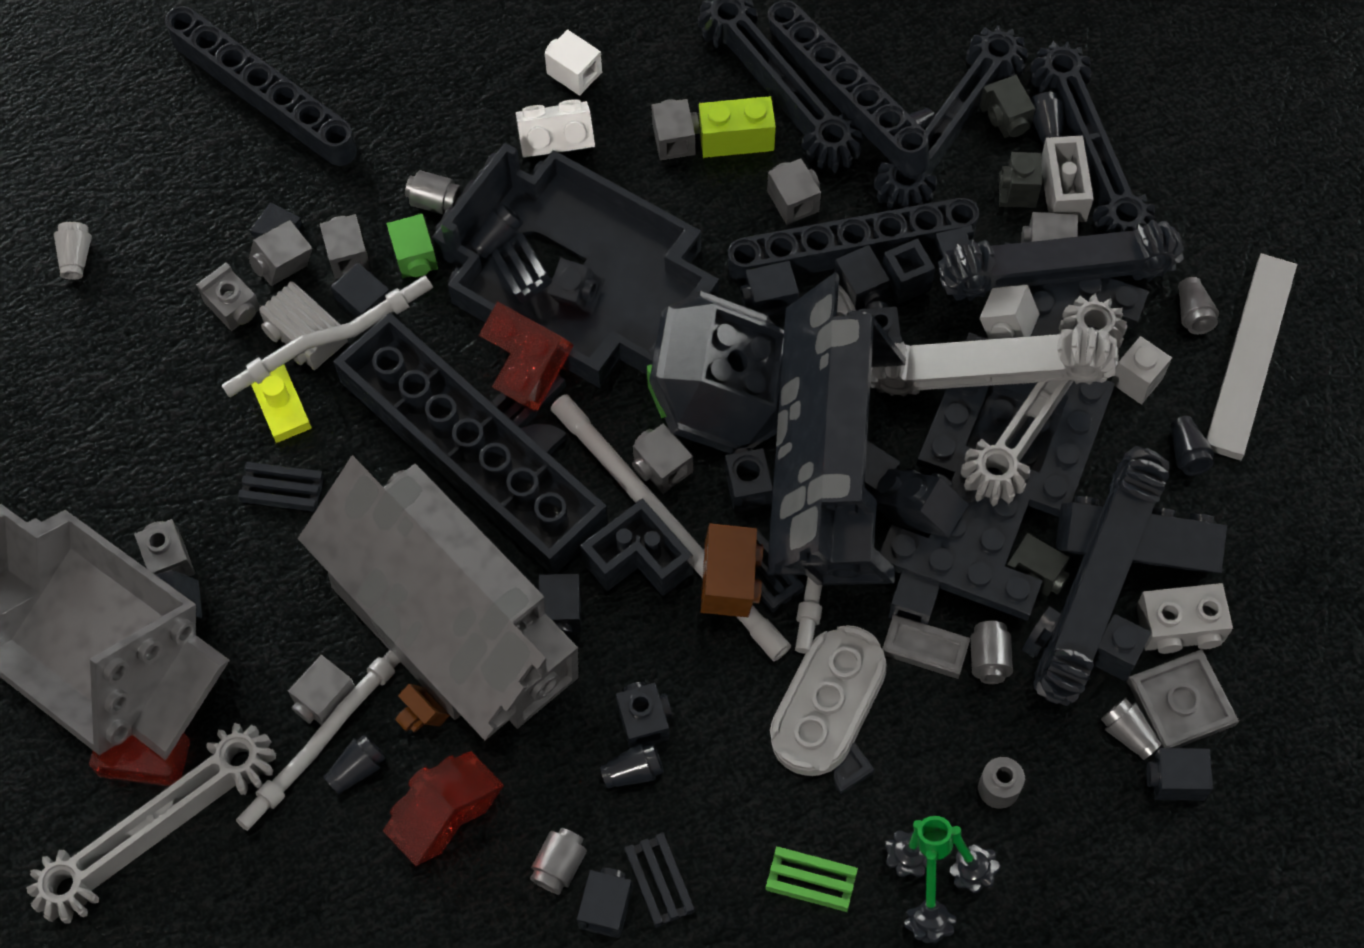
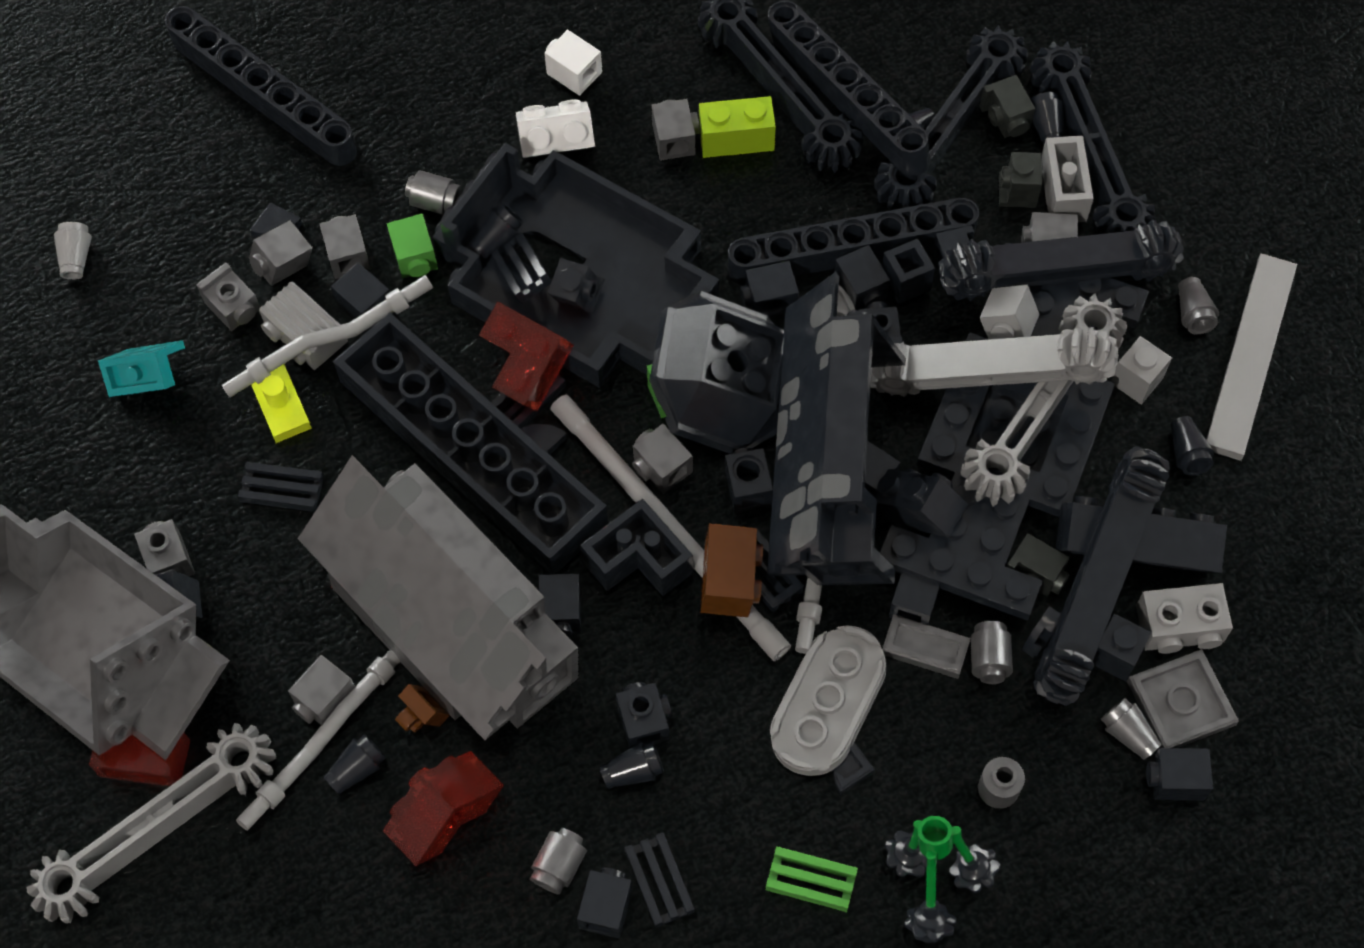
(139, 369): none -> teal panel
(794, 190): flat silver brick -> none

